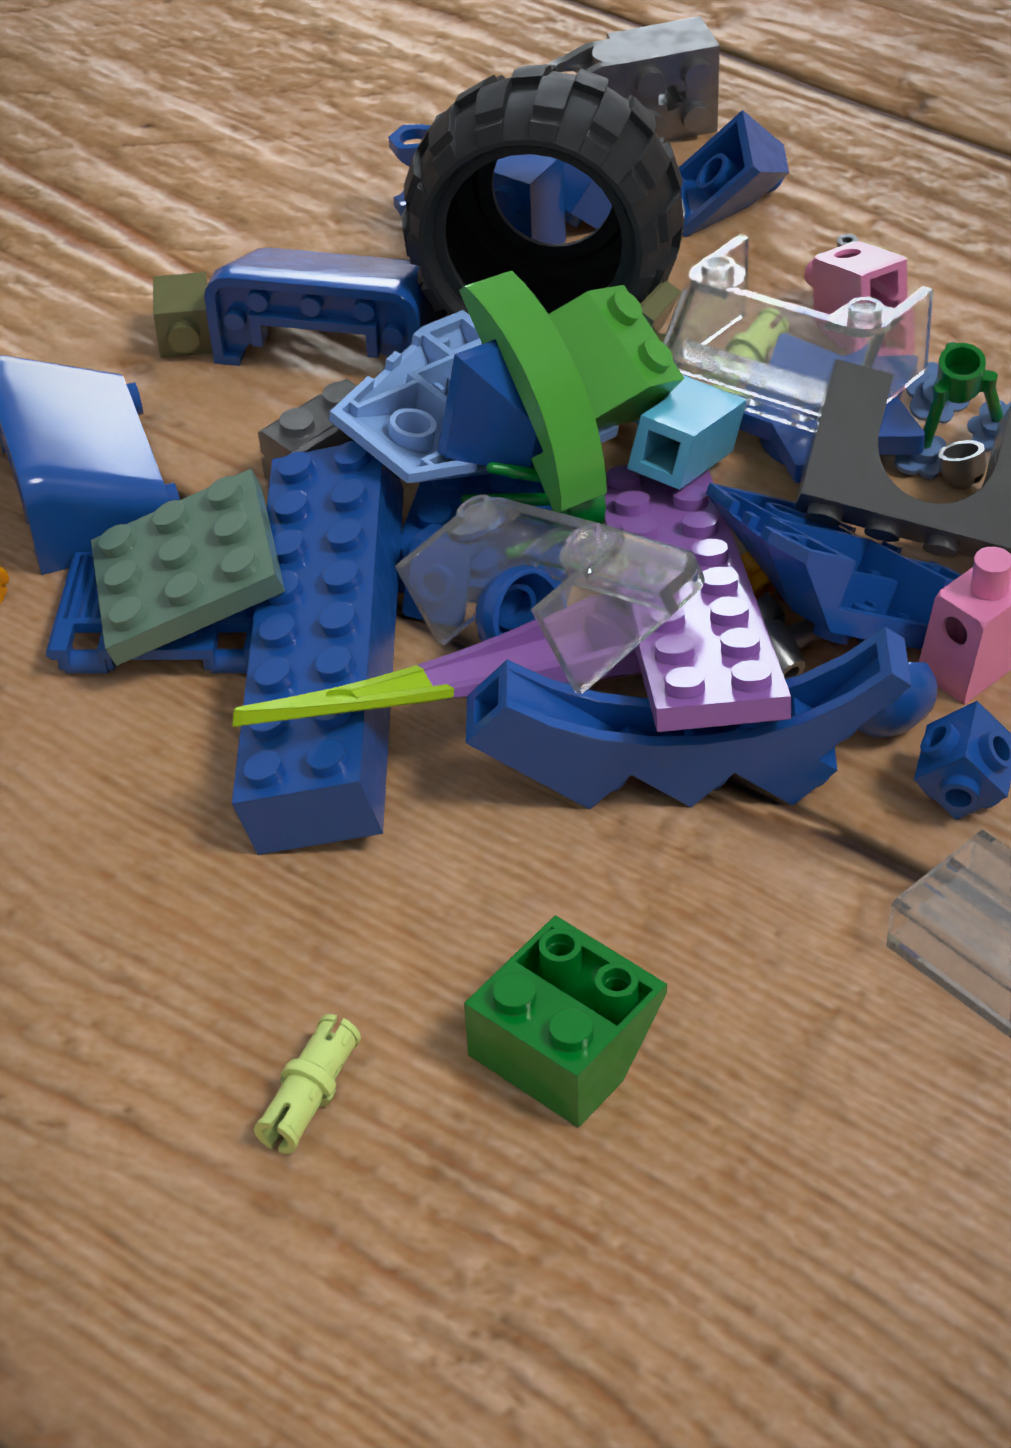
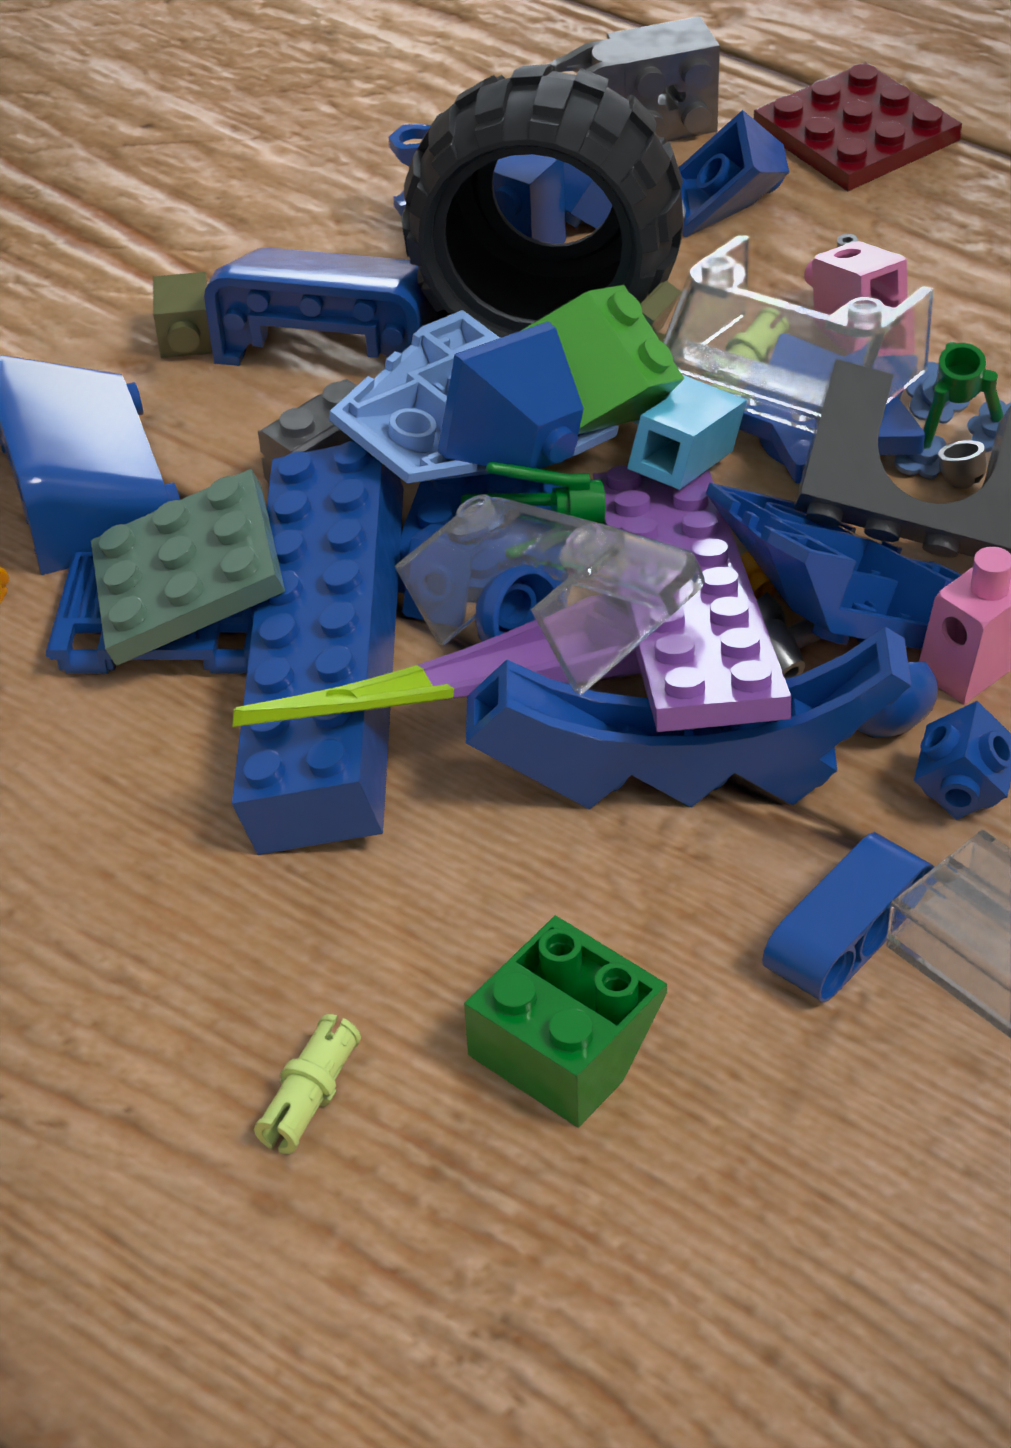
(547, 384): bright green slope -> none
(843, 917): none -> blue beam
(858, 125): none -> dark red plate

